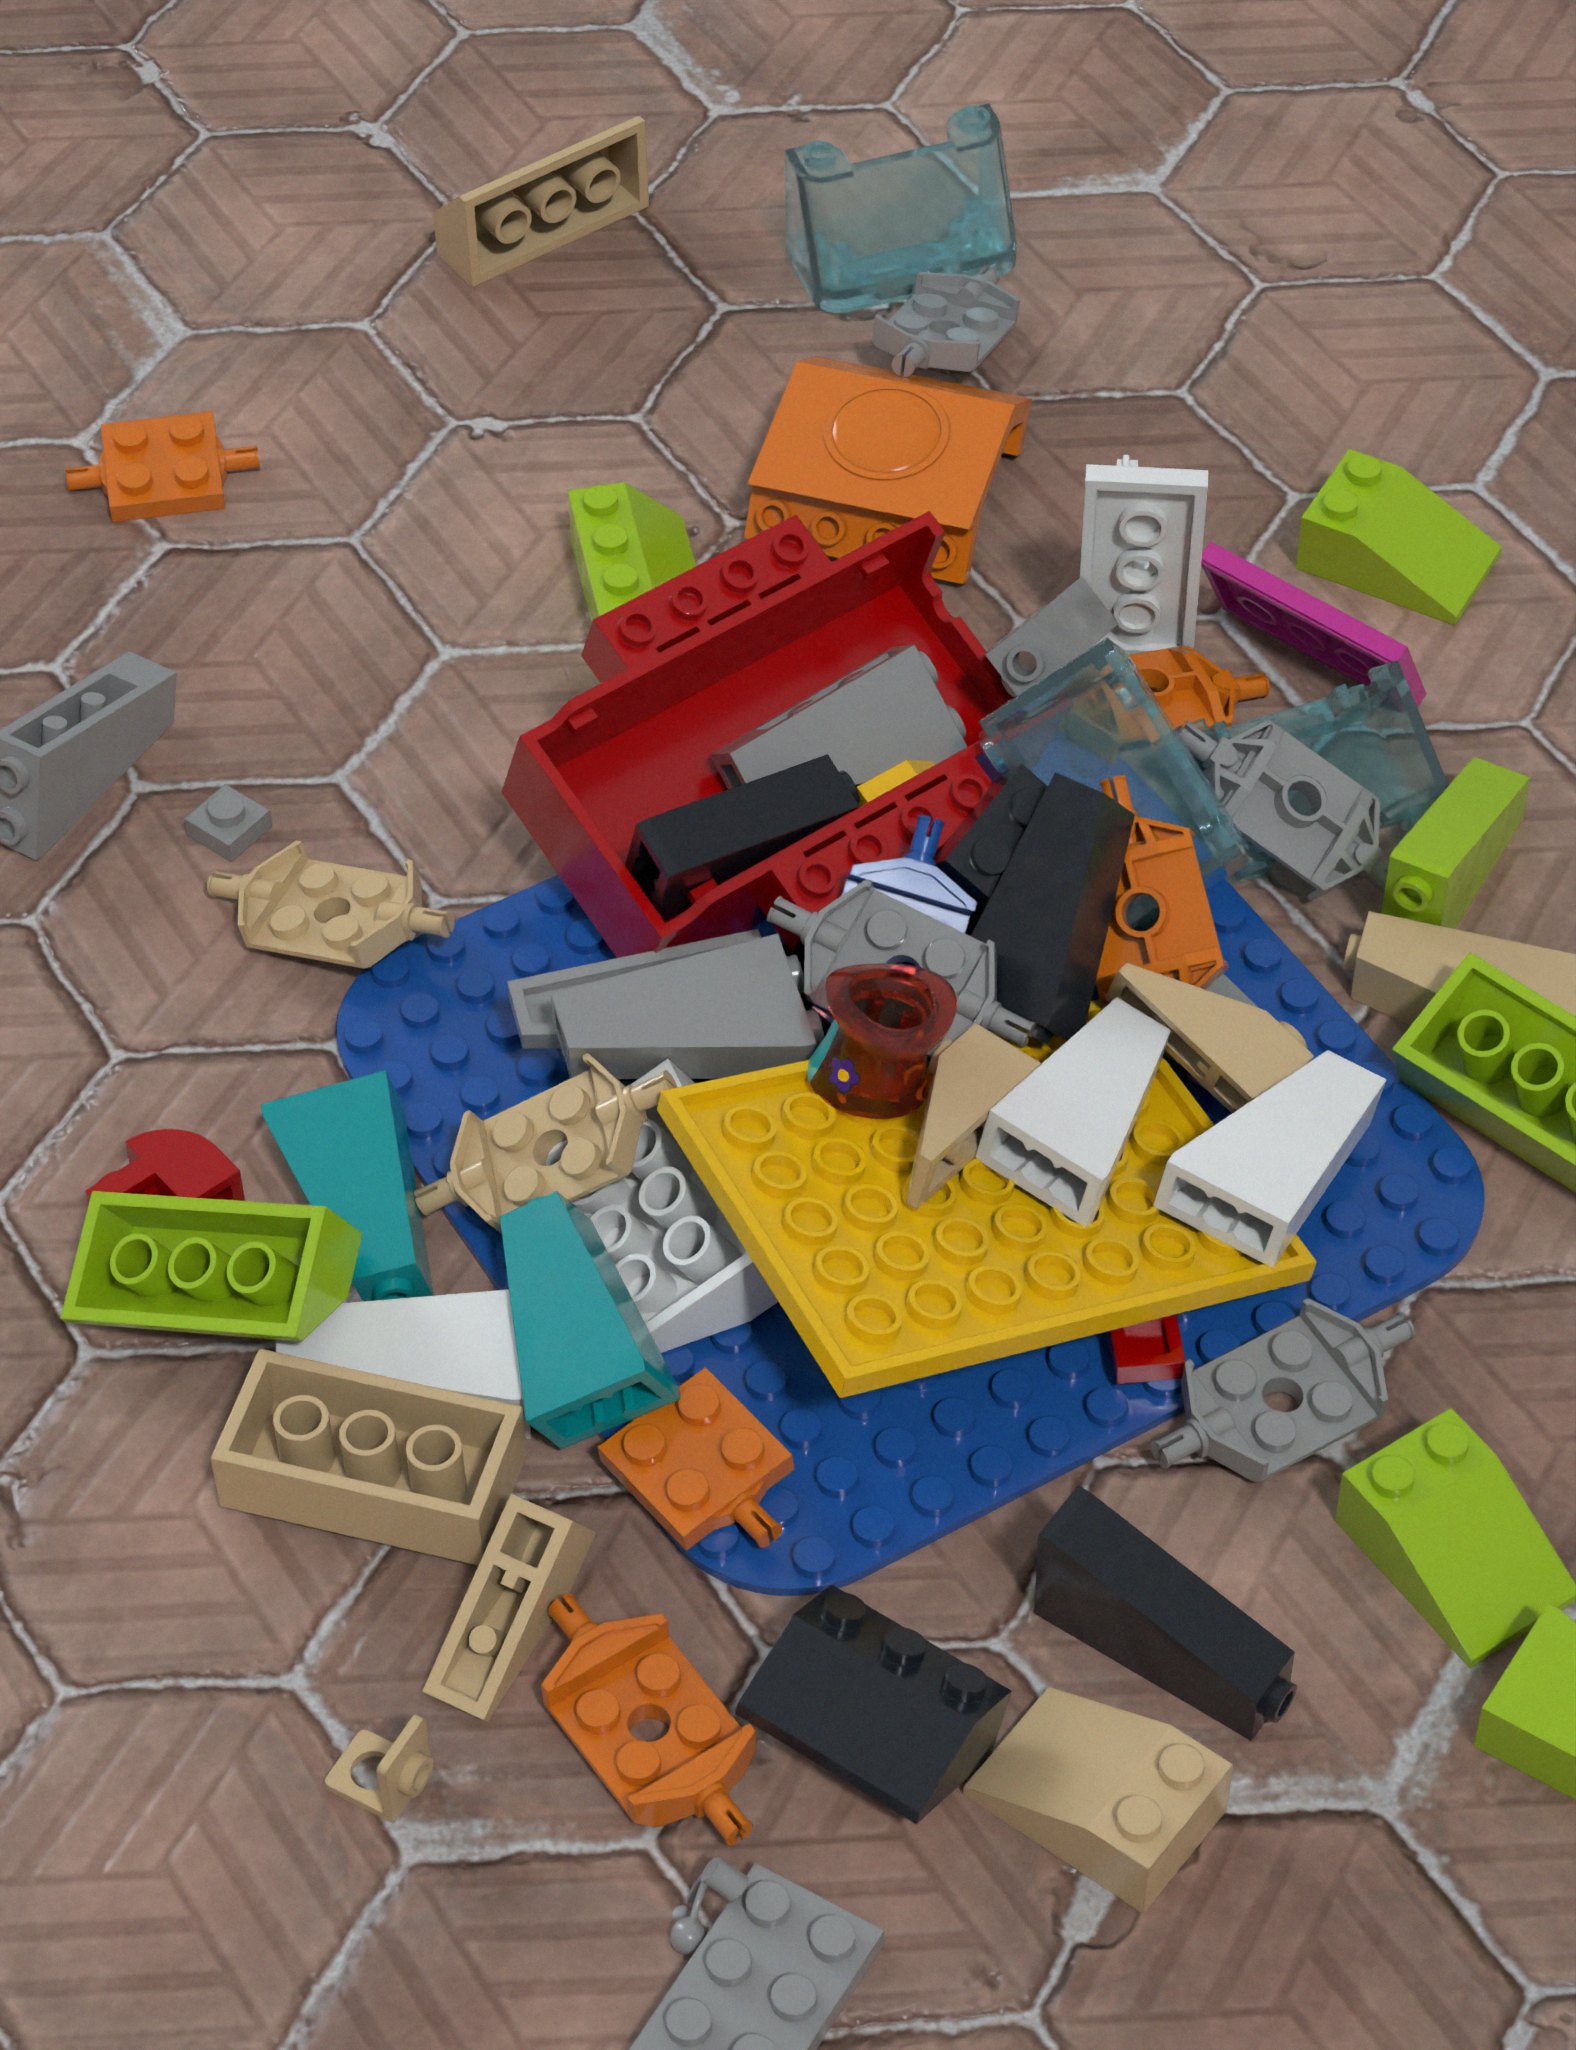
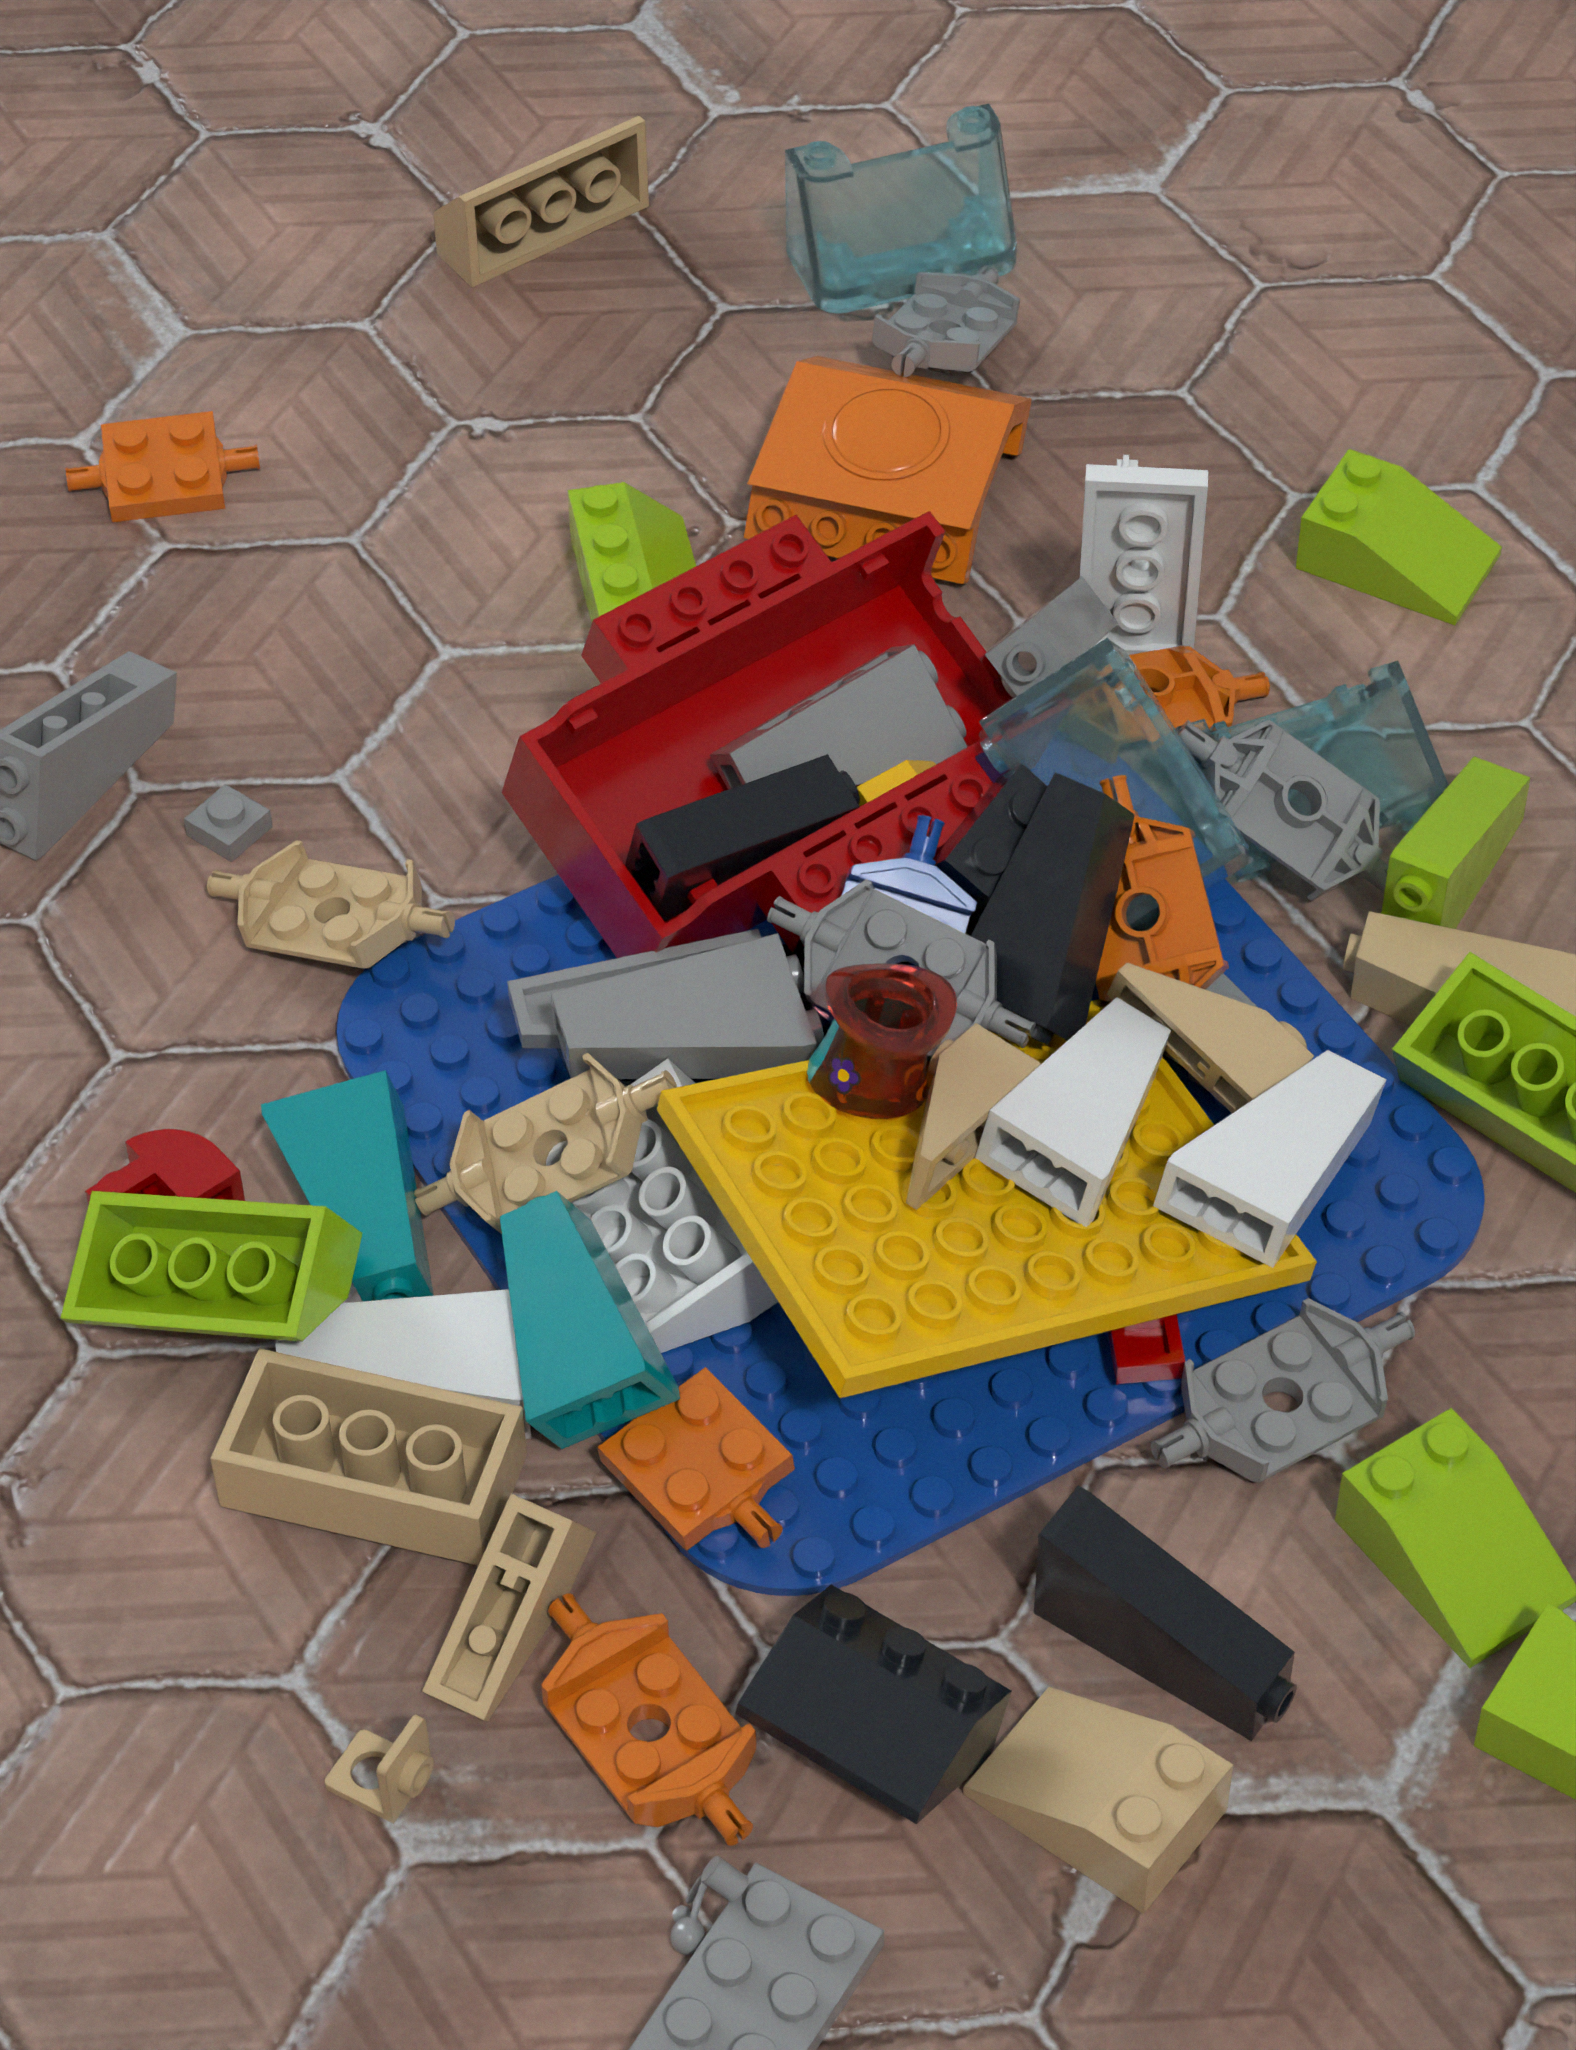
(1304, 620): dark pink tile -> none

